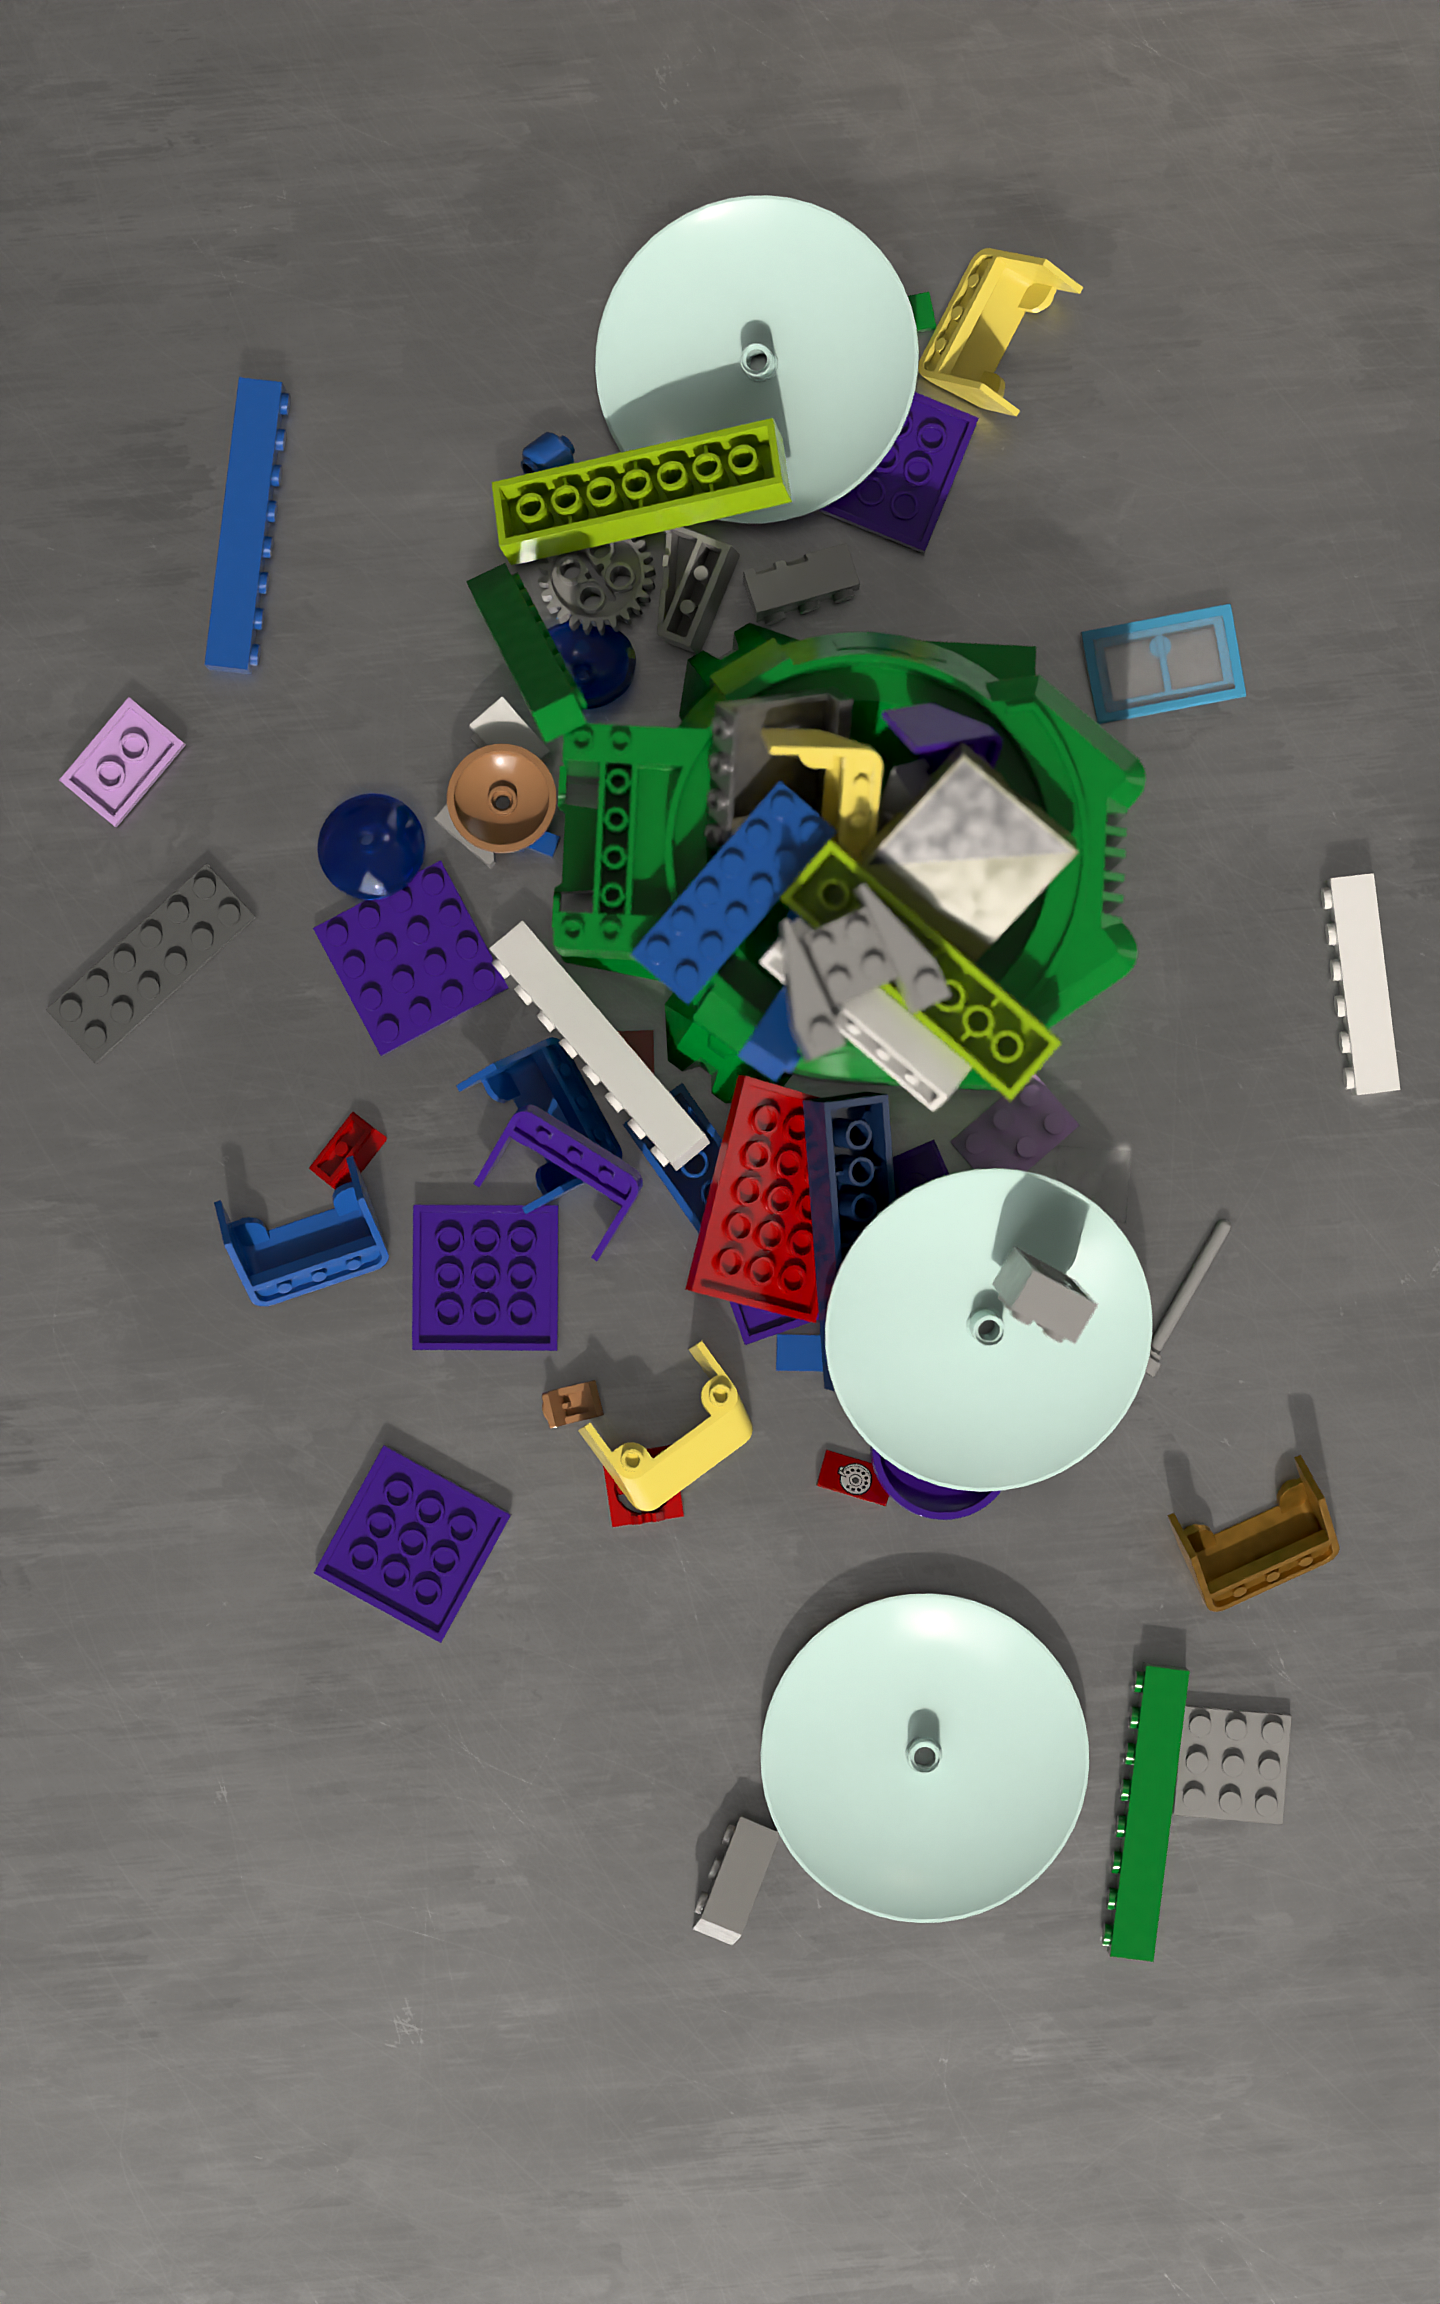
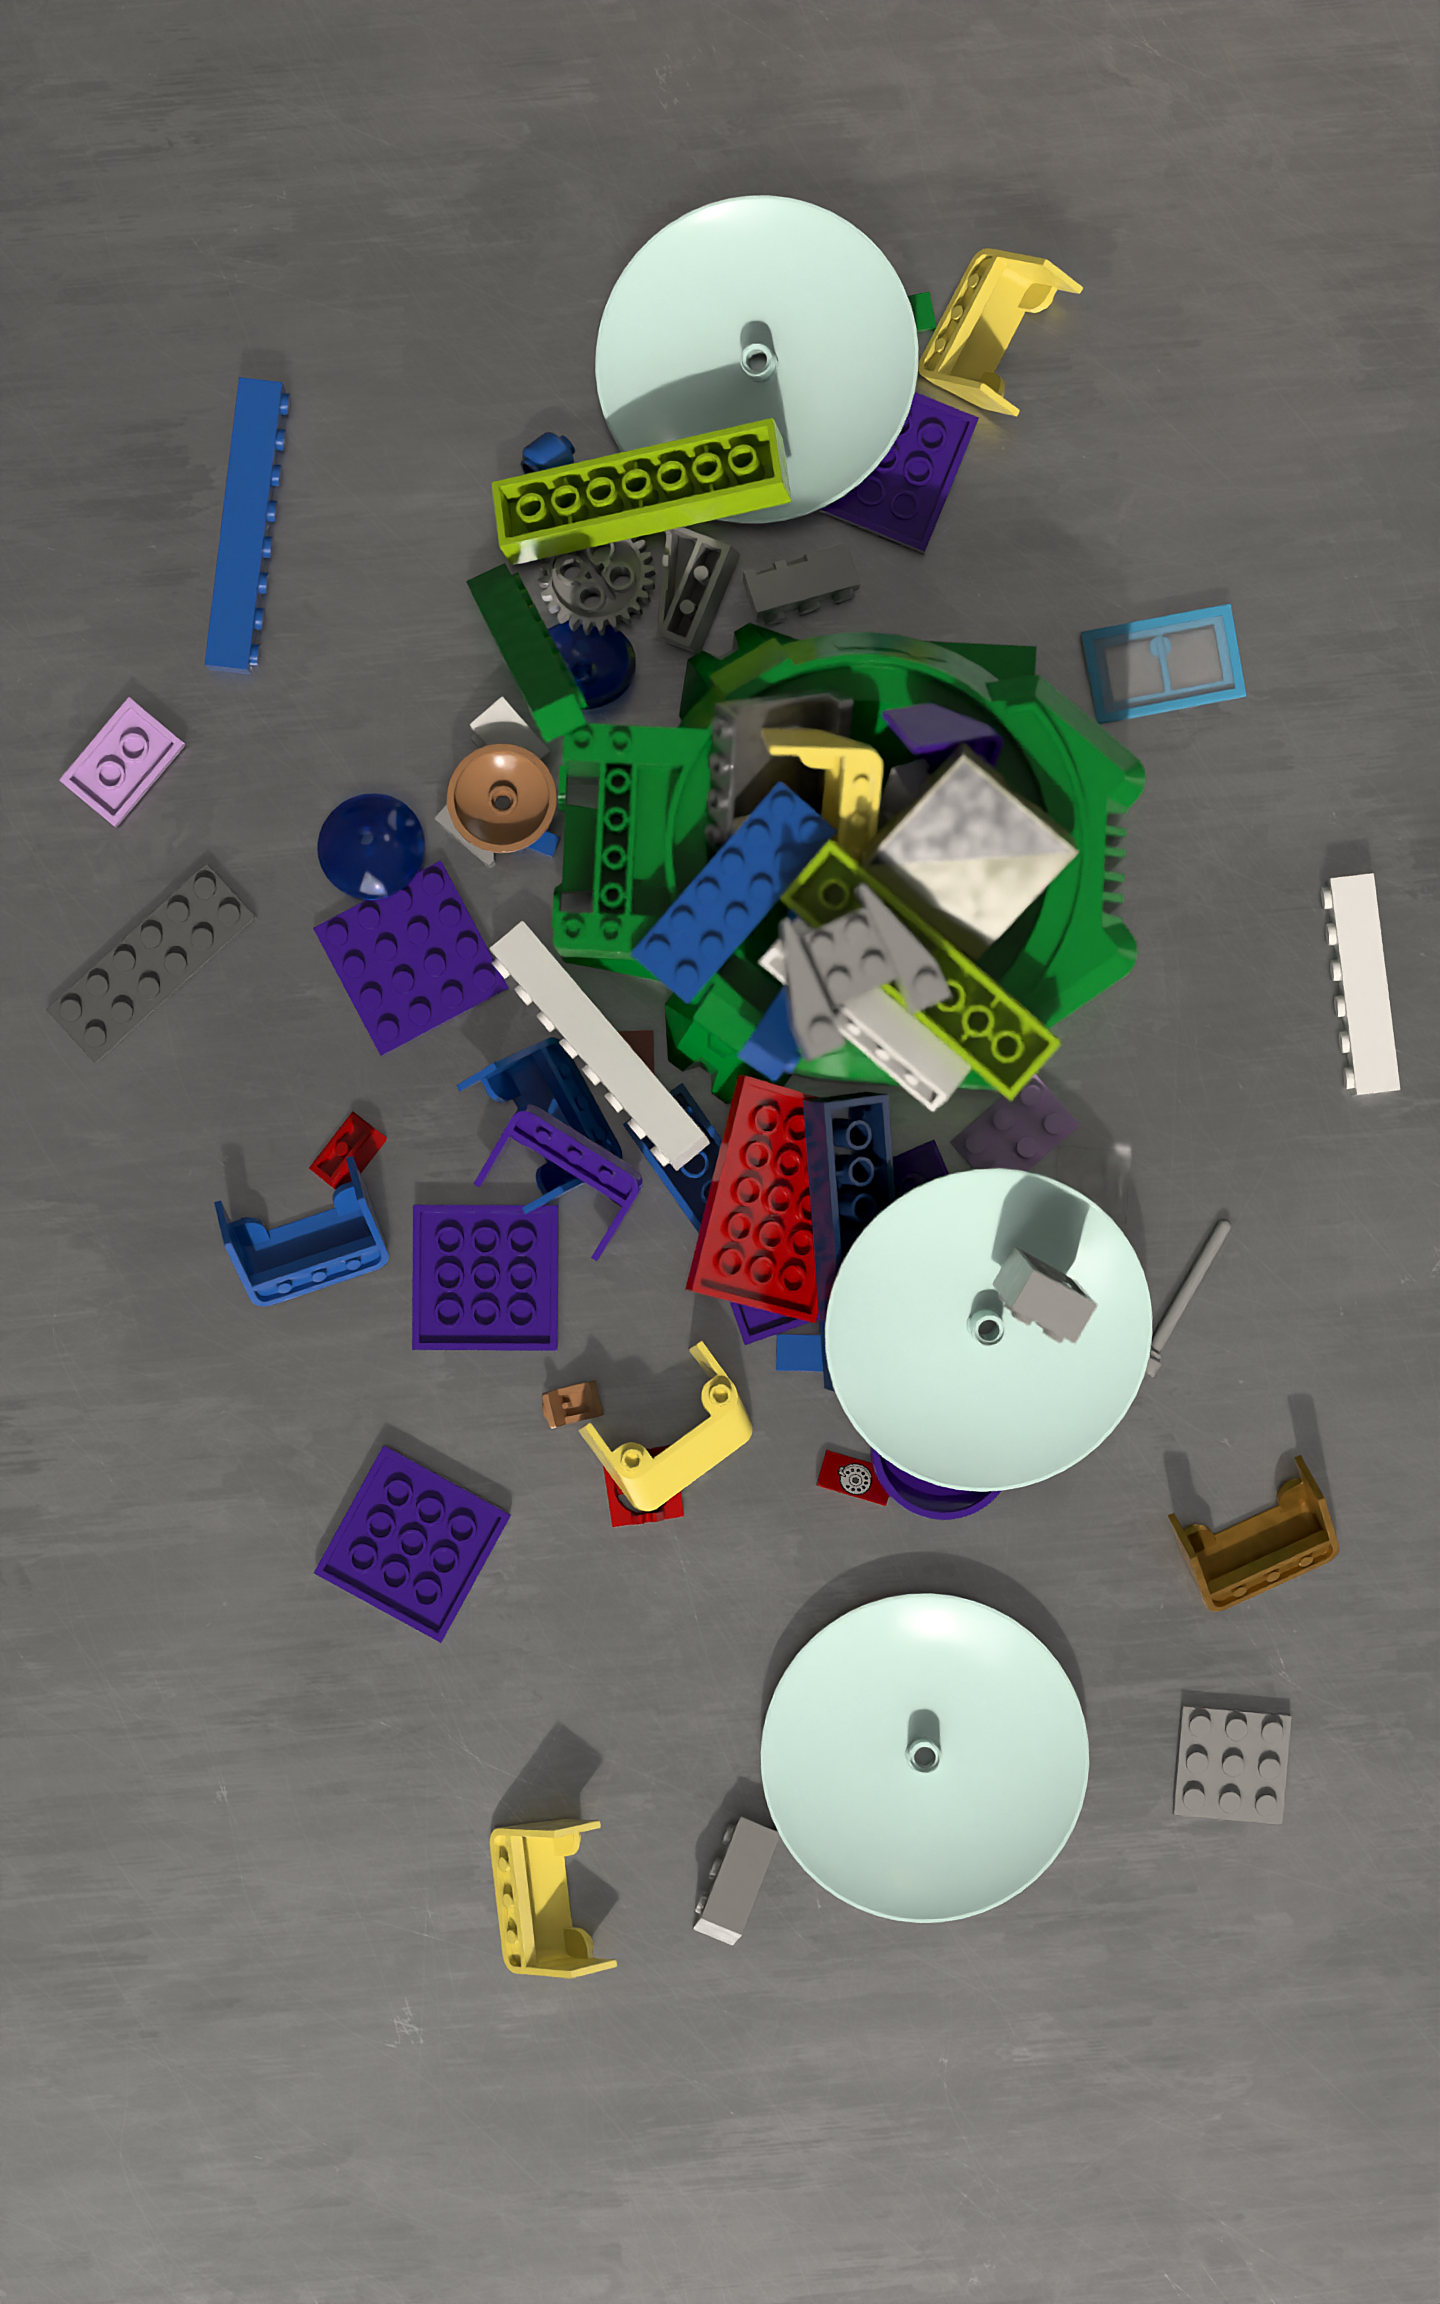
(535, 1900): none -> light yellow windscreen
(1147, 1811): green brick -> none

